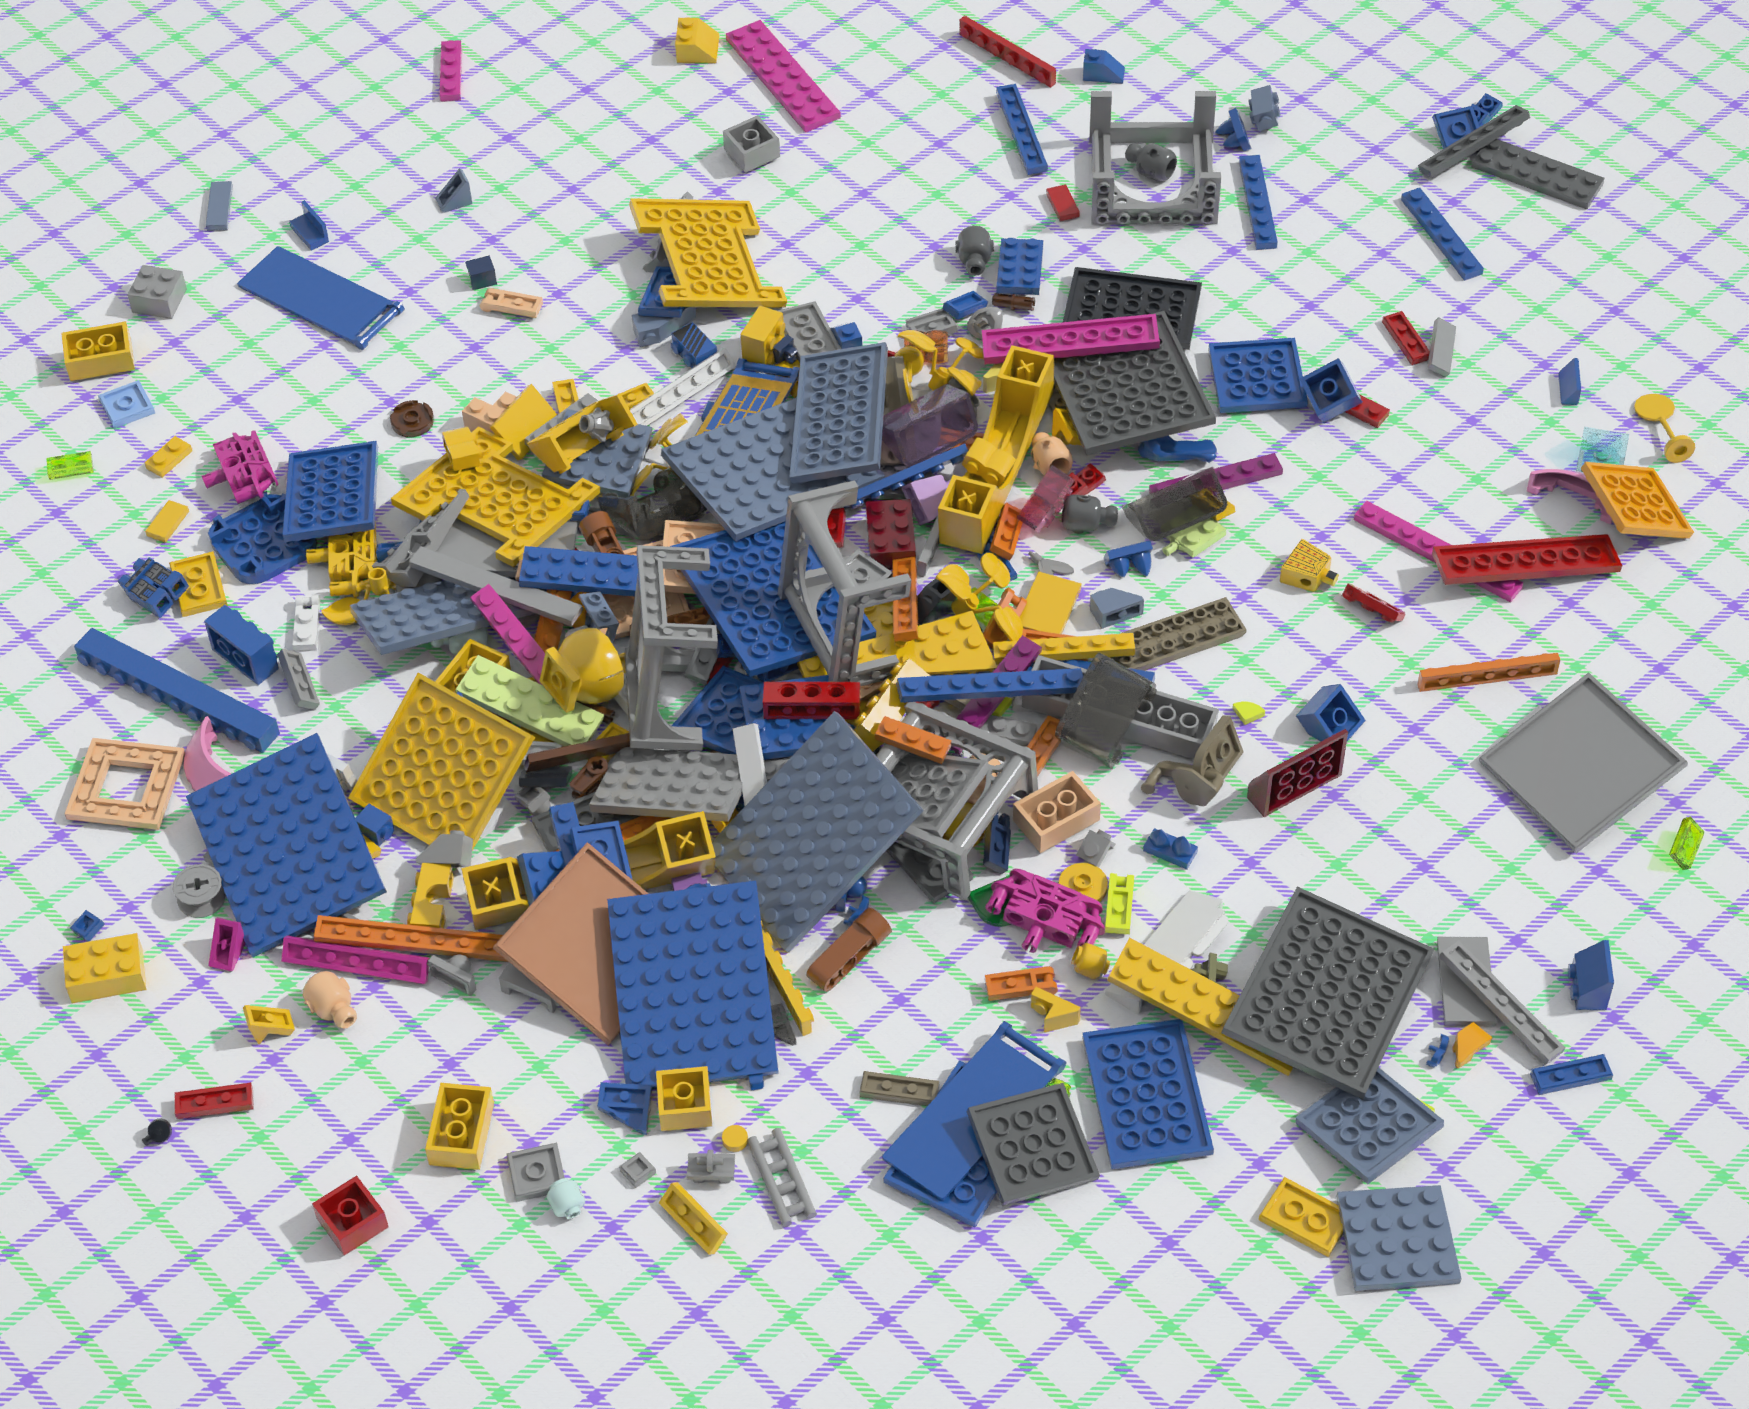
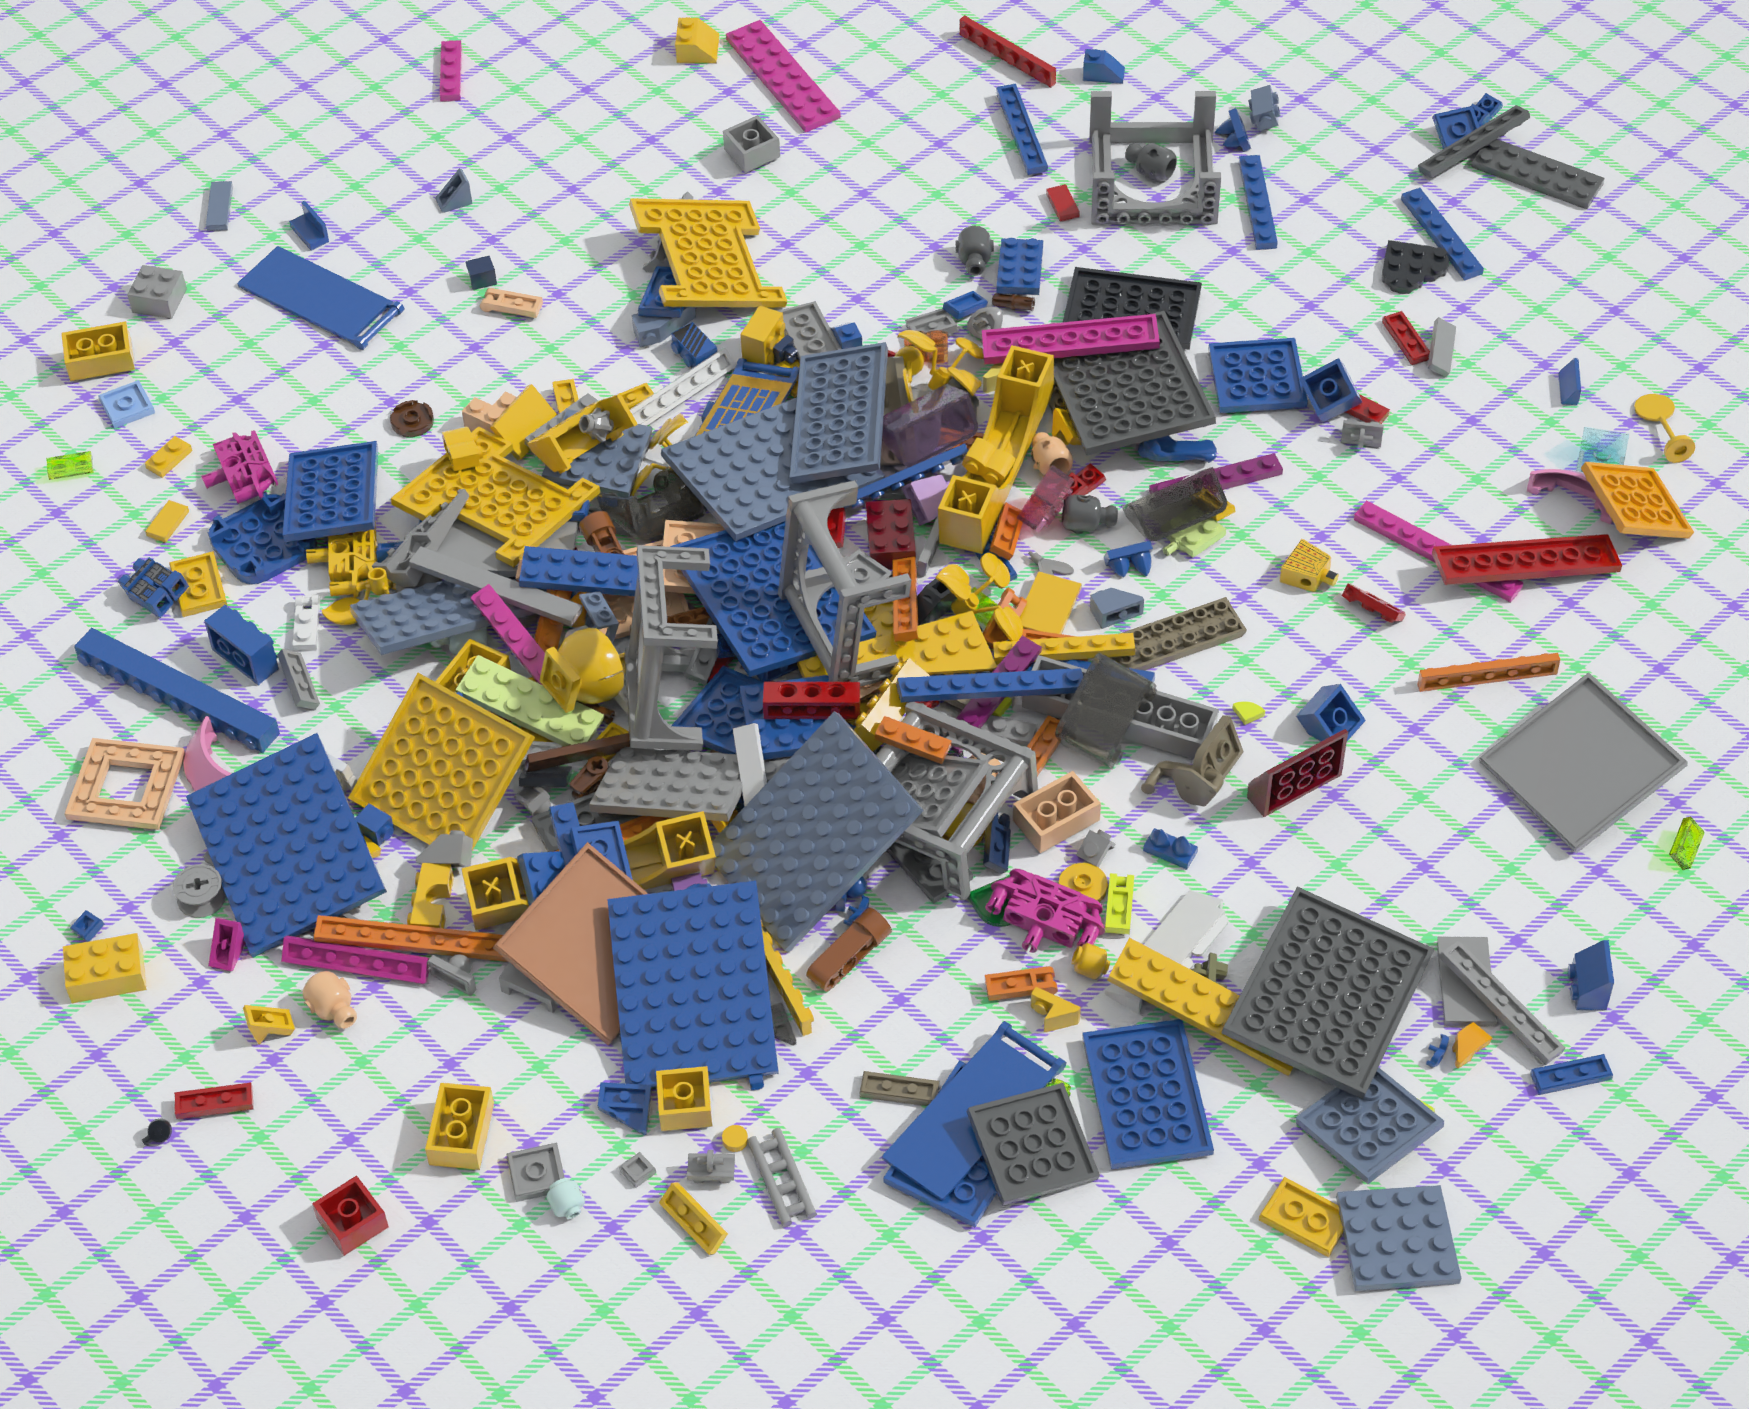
(1362, 433): none -> light grey hips
(1411, 265): none -> black plate

